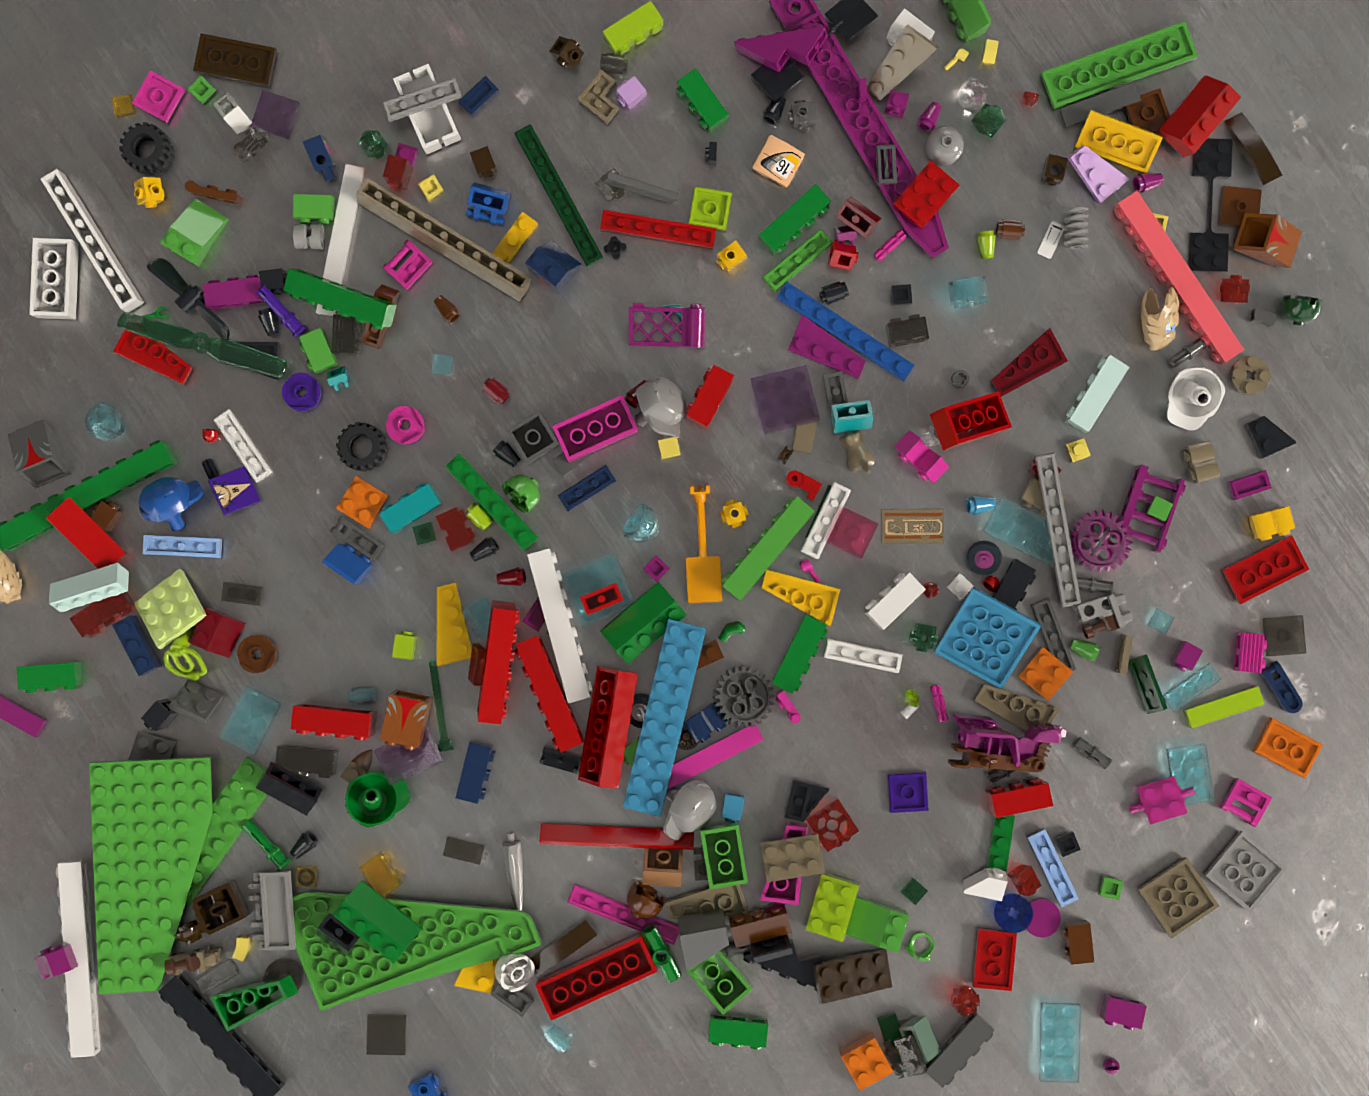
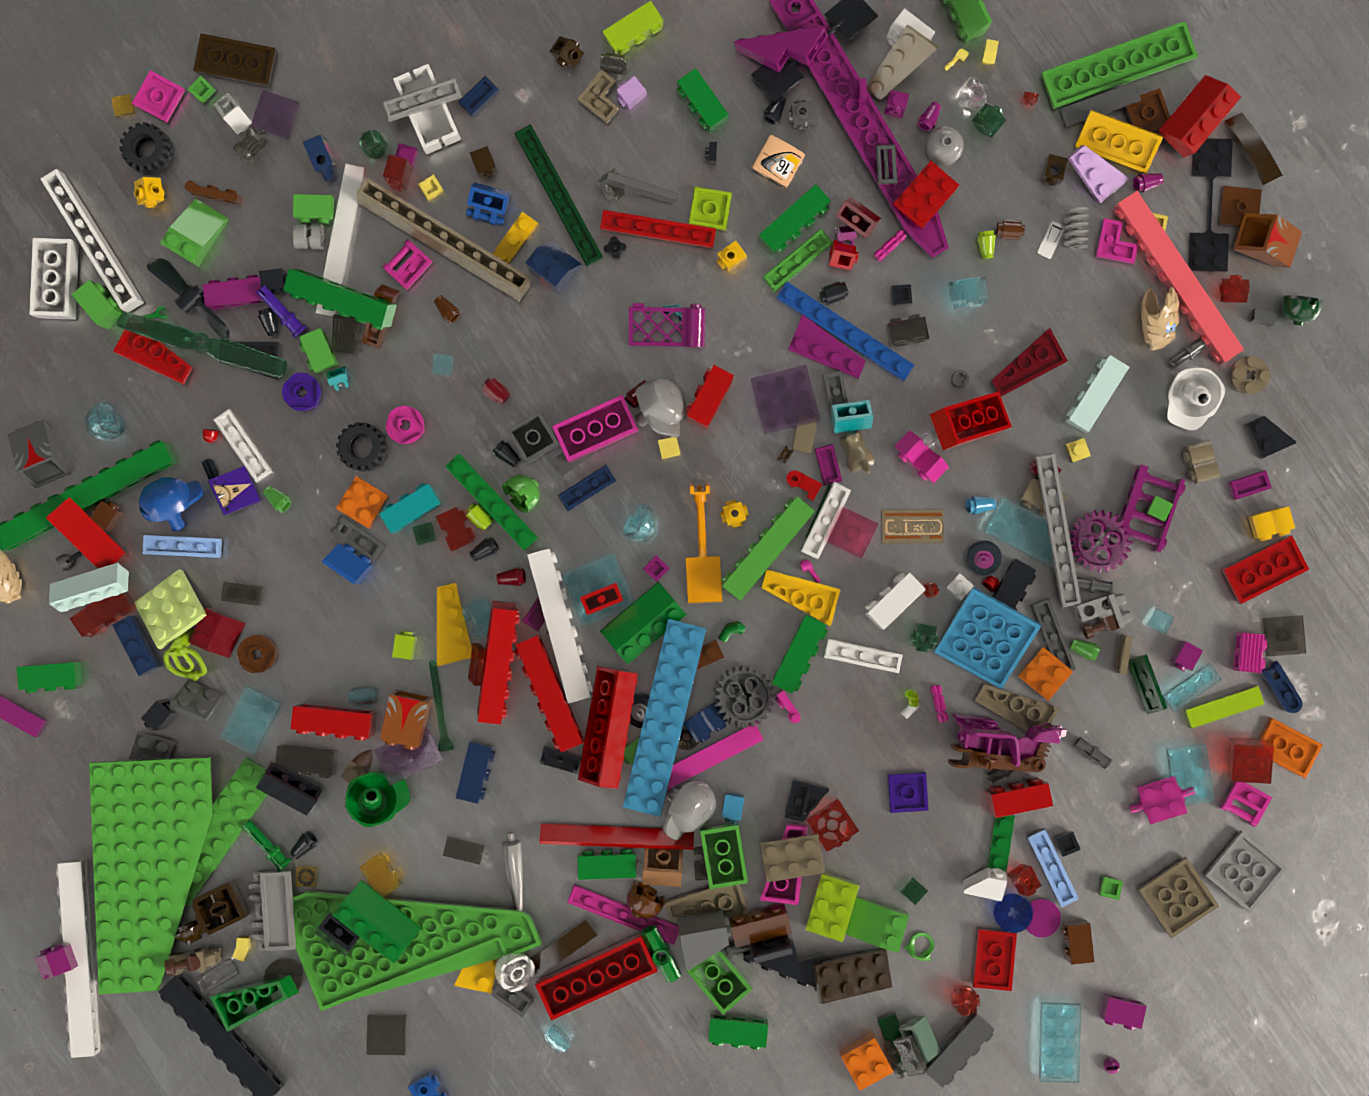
(65, 561): none -> dark grey hinge
(98, 304): none -> bright green brick
(277, 499): none -> bright green cone
(607, 864): none -> green brick
(828, 464): none -> magenta tile
(1109, 245): none -> dark pink plate
(1250, 760): none -> clear red brick

